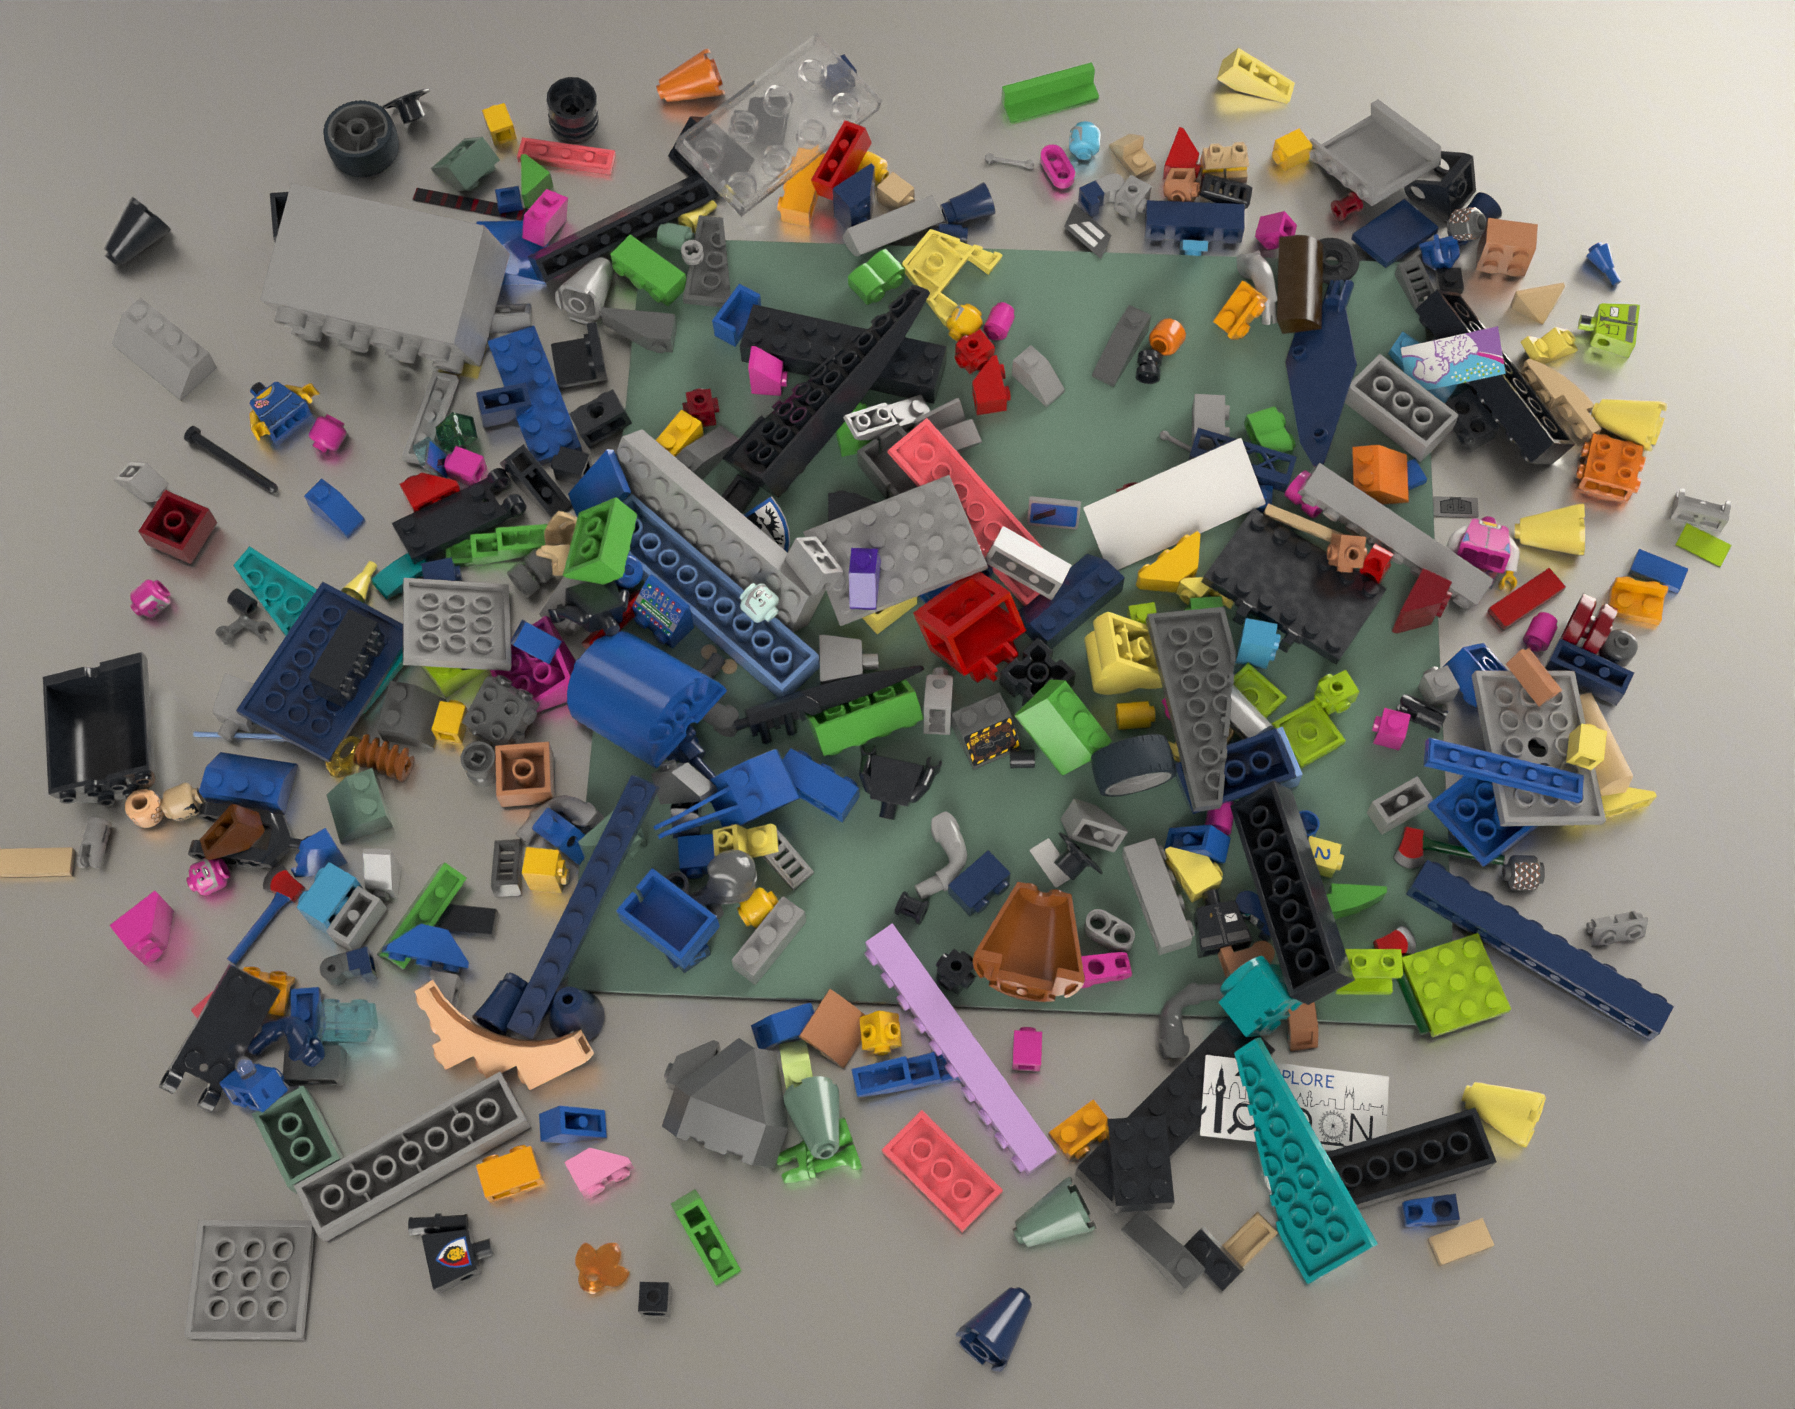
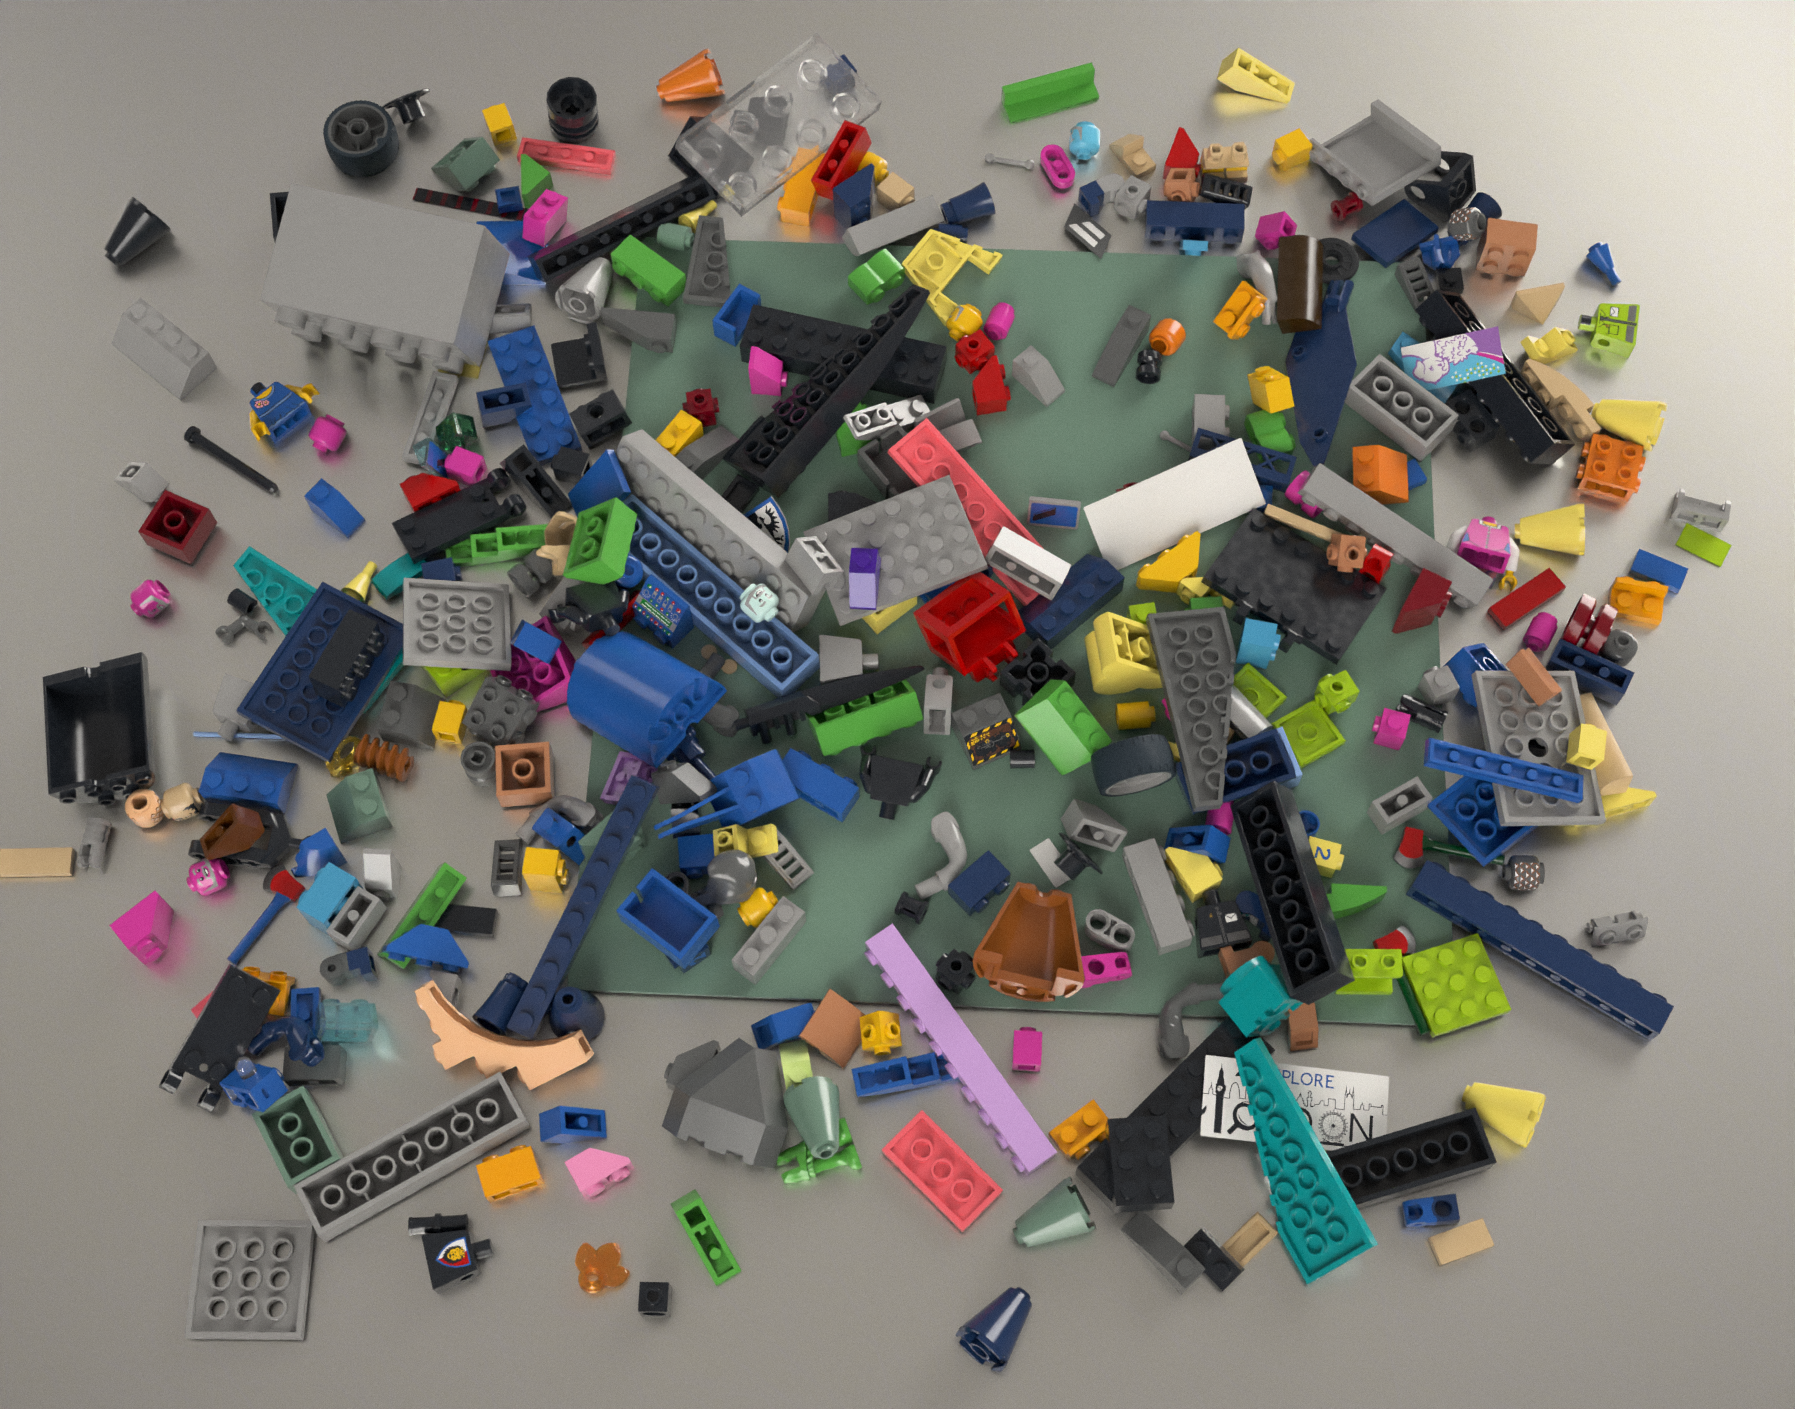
(624, 767): none -> medium lavender bracket
(690, 246): light grey bush -> none
(1270, 389): none -> yellow brick
(1455, 506): sticker -> none

